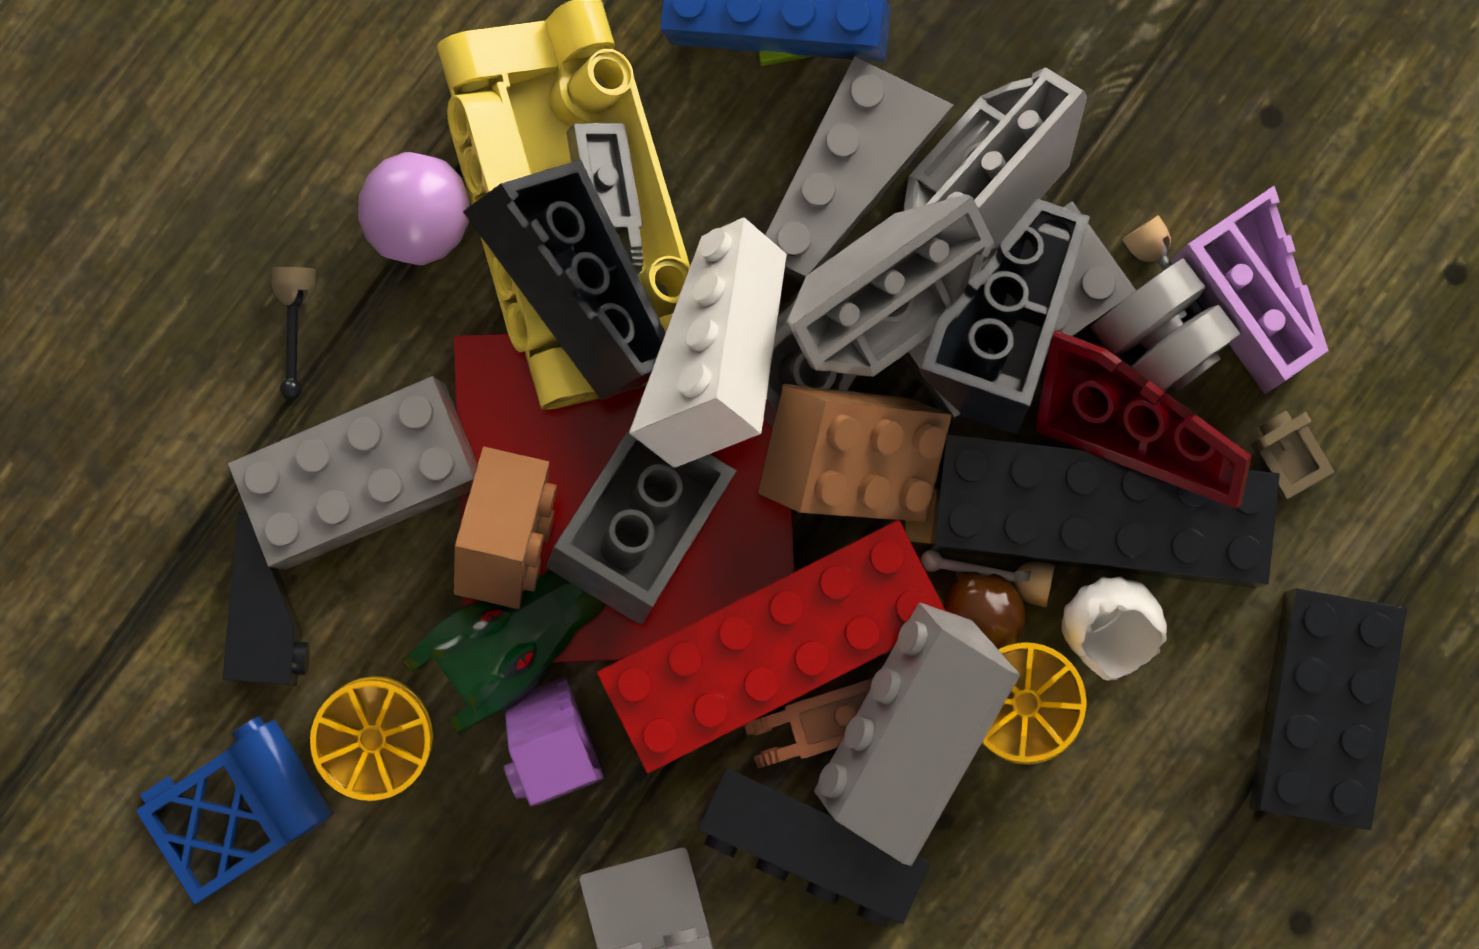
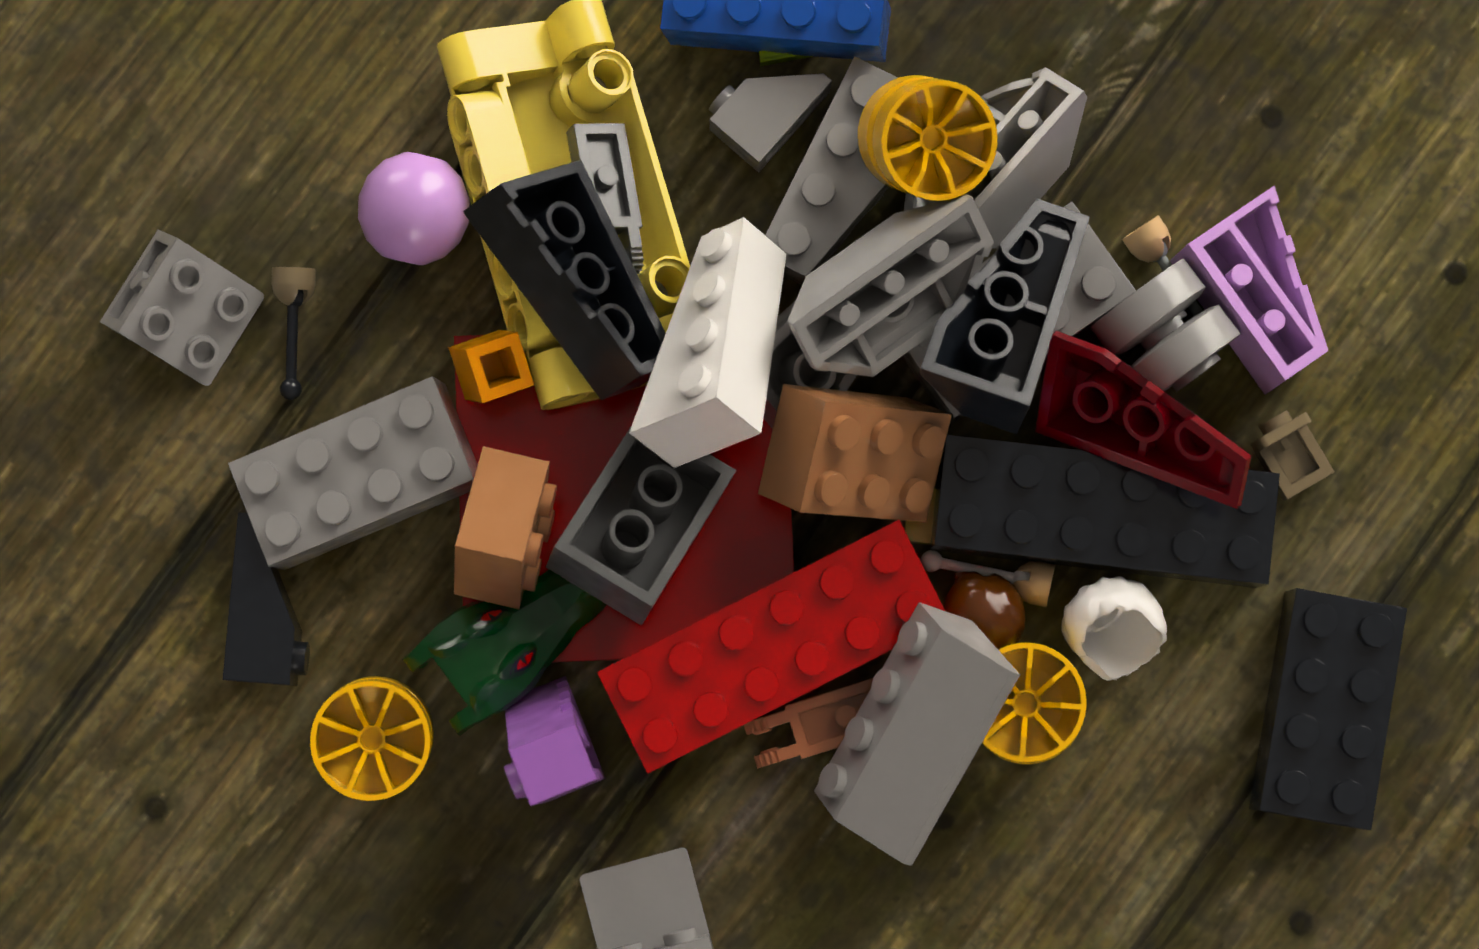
(183, 307): none -> light grey bracket
(271, 783): blue piece -> none
(491, 366): none -> light orange brick
(765, 113): none -> light grey slope
(810, 845): black brick -> none
(927, 137): none -> yellow wheel

